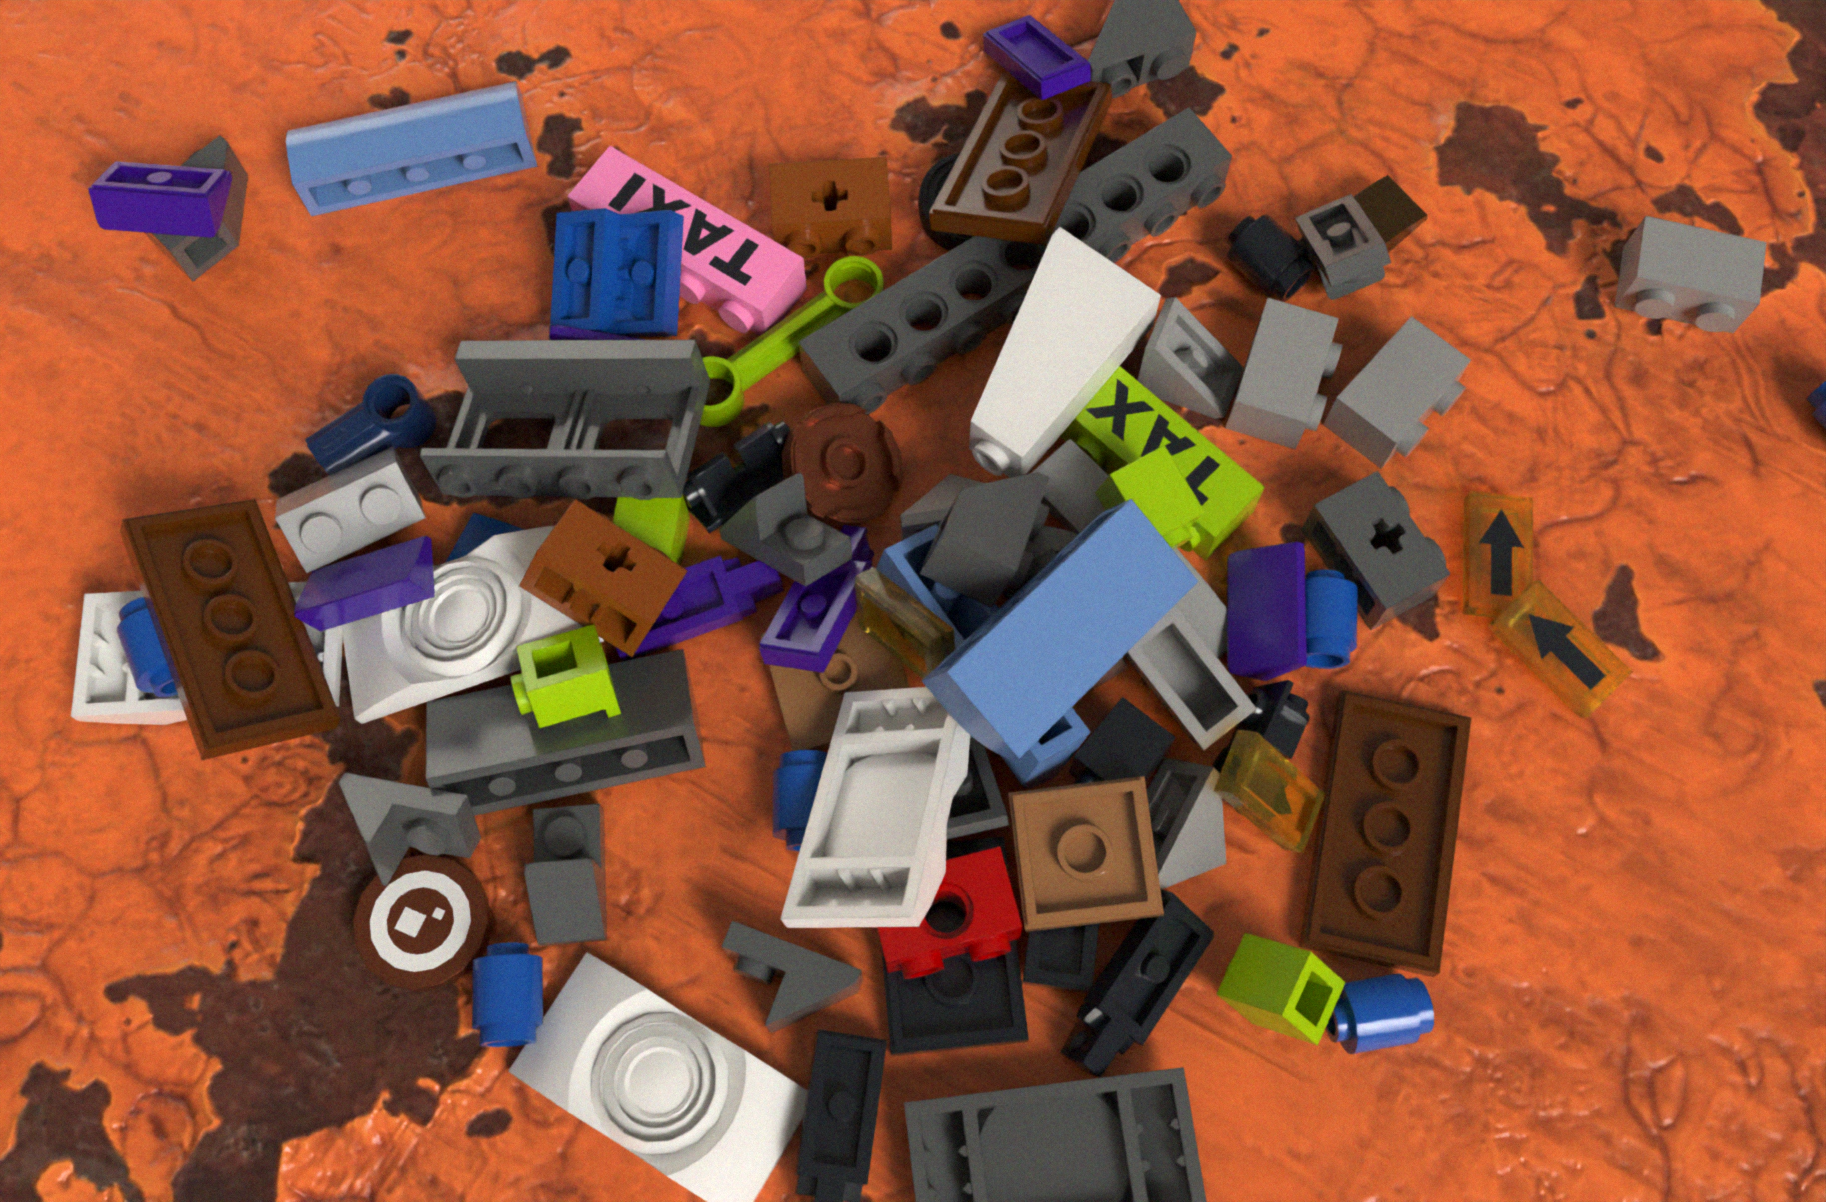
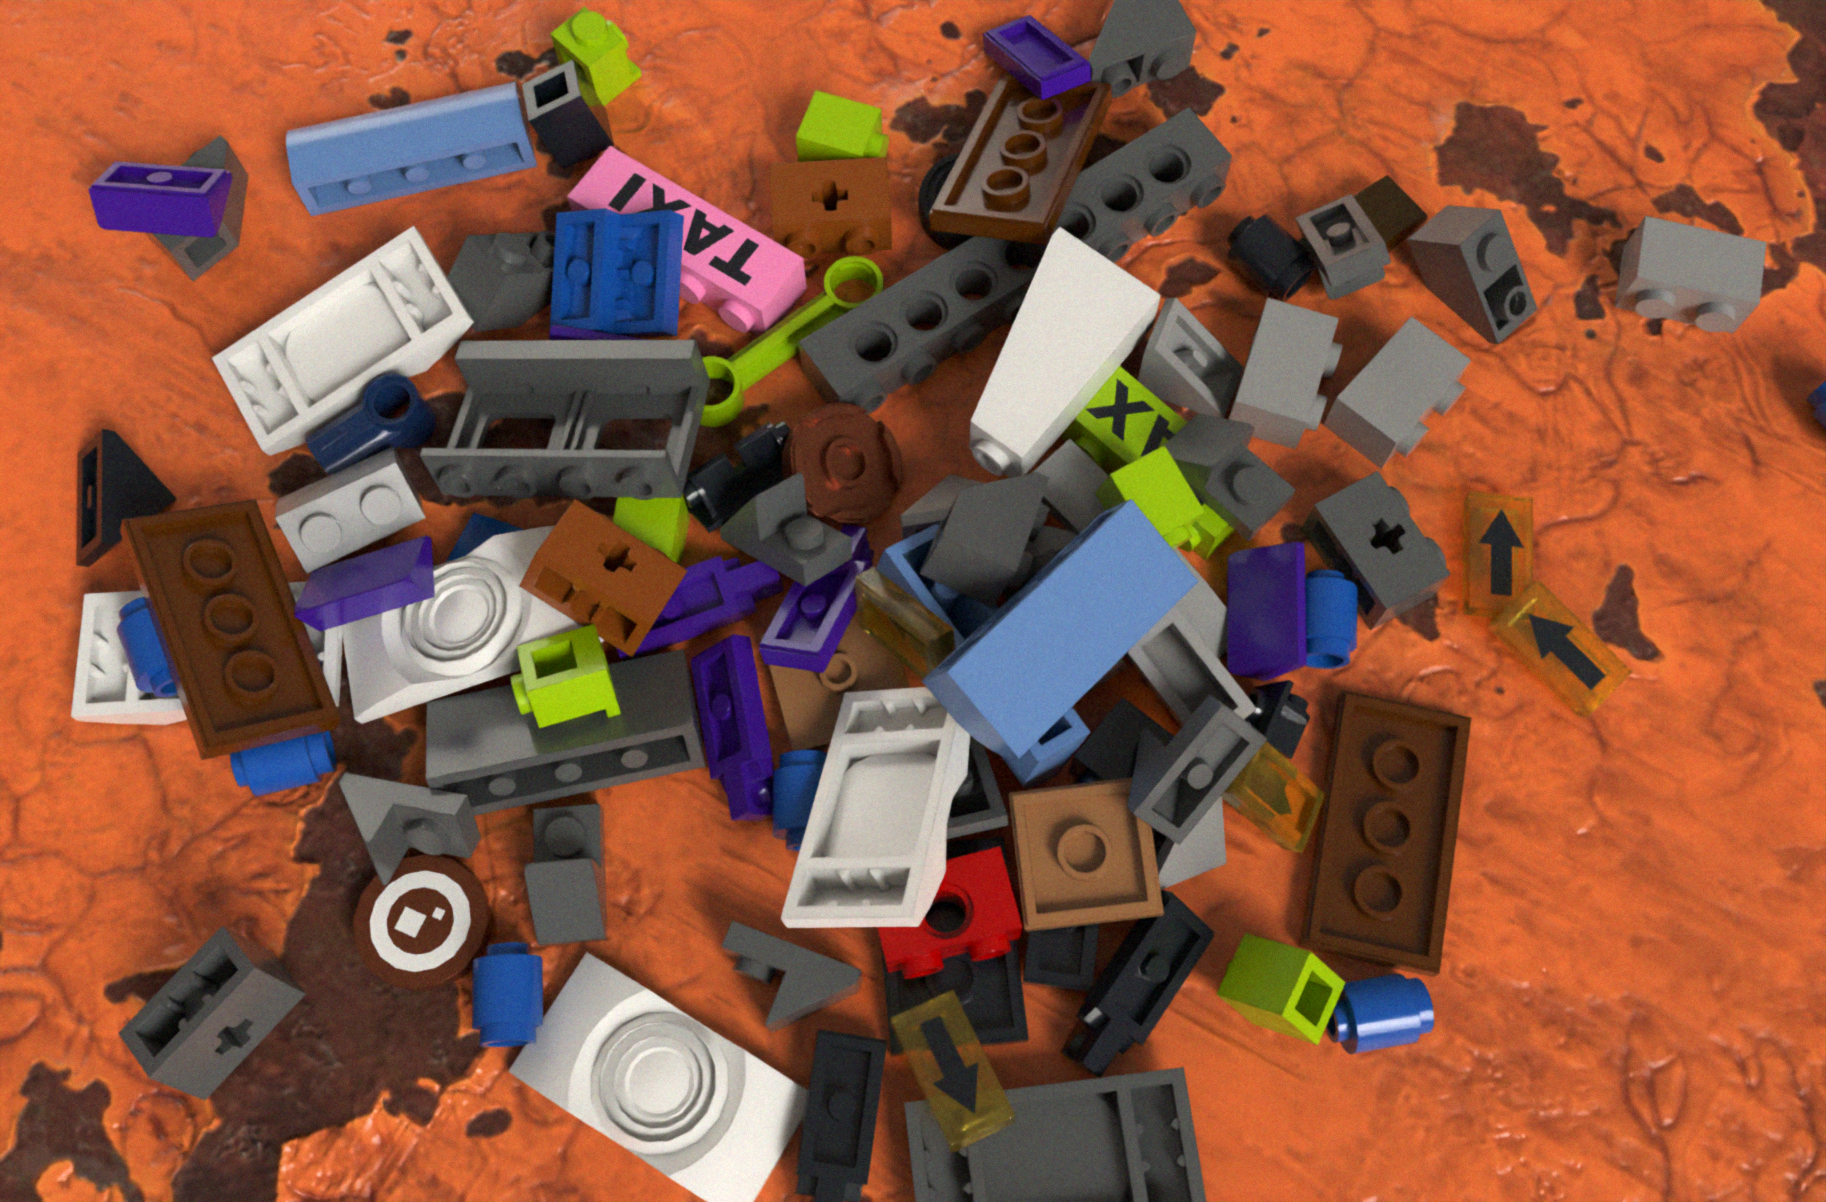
(111, 488): none -> black slope
(211, 1014): none -> dark grey brick
(285, 764): none -> blue brick
(325, 350): none -> white slope
(504, 277): none -> dark grey slope
(567, 114): none -> black brick
(598, 52): none -> lime brick
(735, 726): none -> dark purple hinge
(840, 130): none -> lime brick
(952, 1071): none -> clear yellow tile
(1184, 777): none -> dark grey slope
(1227, 474): none -> dark grey slope
(1474, 269): none -> dark grey slope

